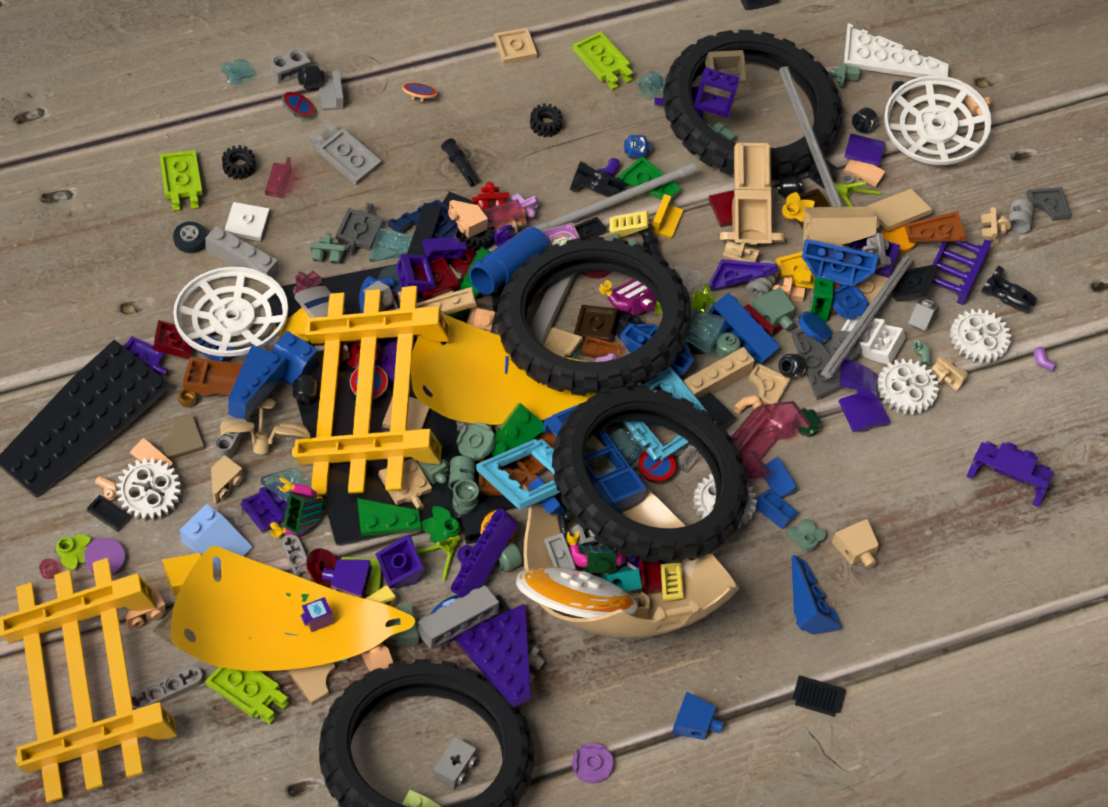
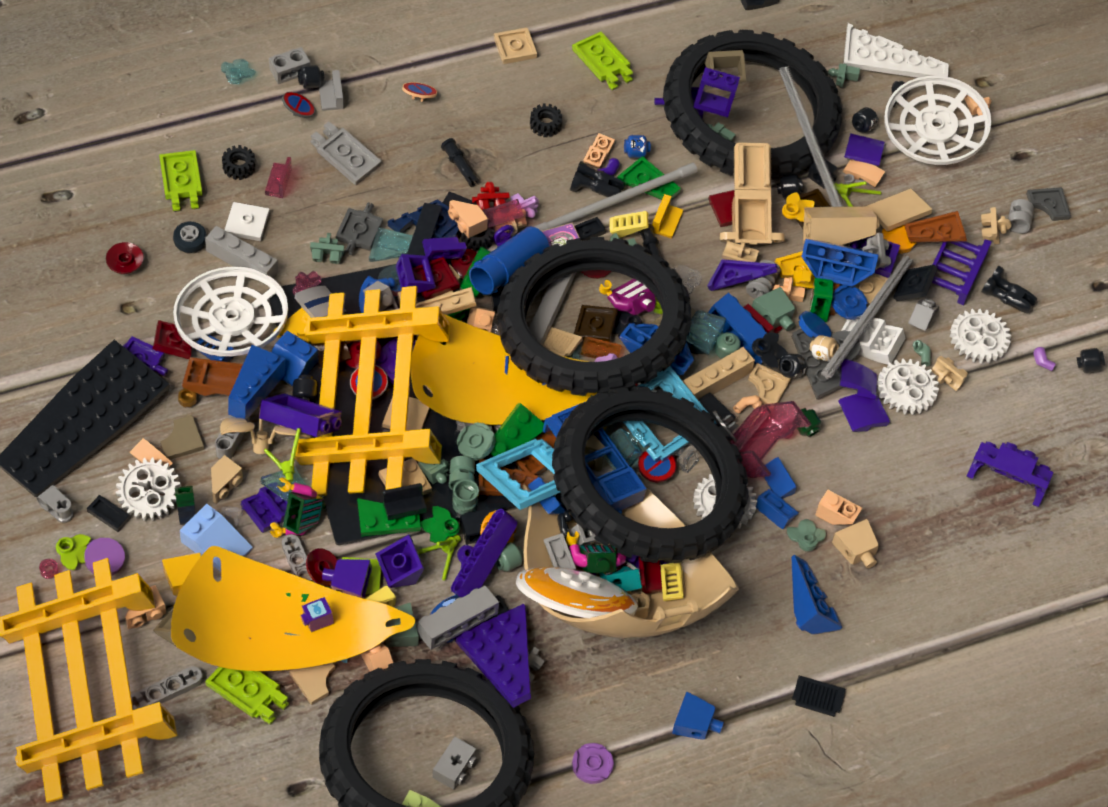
(56, 504): none -> light grey piece
(109, 487): light nougat arm -> none
(124, 252): none -> dark red dish
(185, 503): none -> leg
(287, 466): none -> lime plant
(300, 413): none -> dark purple window
(404, 501): none -> black panel
(599, 150): none -> light nougat slope
(650, 83): clear light blue head -> none
(701, 299): clear neon green piece -> none
(724, 422): none -> dark grey piece
(771, 349): none -> black plate
(823, 347): none -> tan head
(837, 509): none -> light nougat slope
(1091, 360): none -> black head

